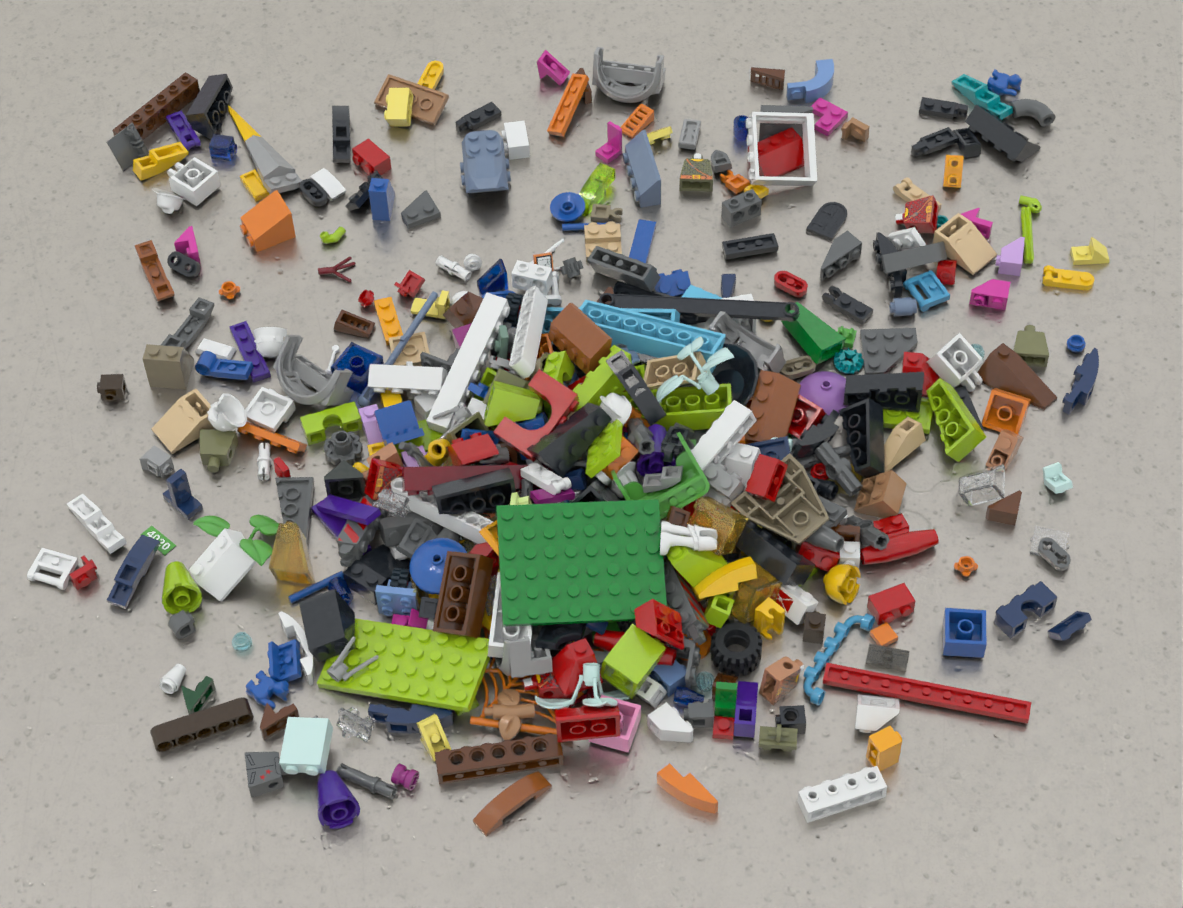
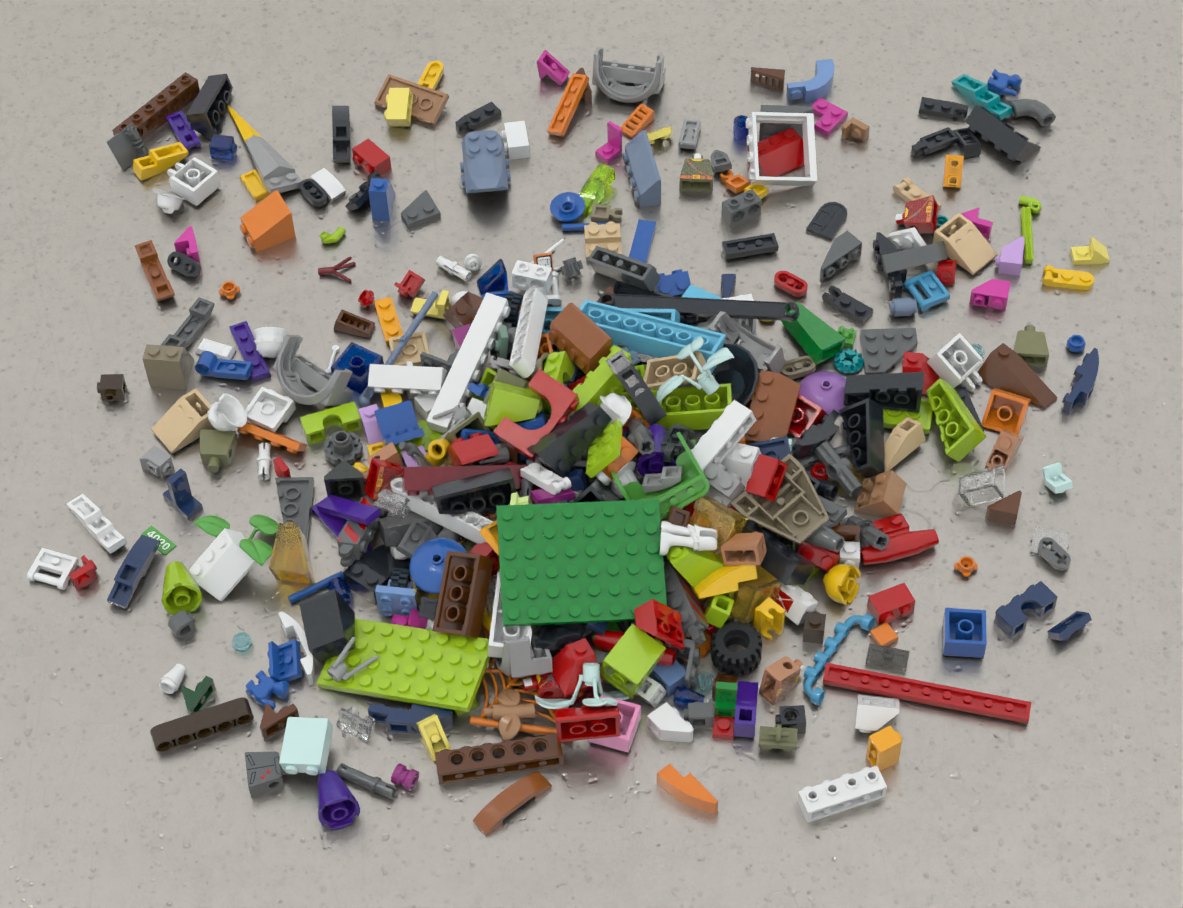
(744, 549): none -> nougat torso

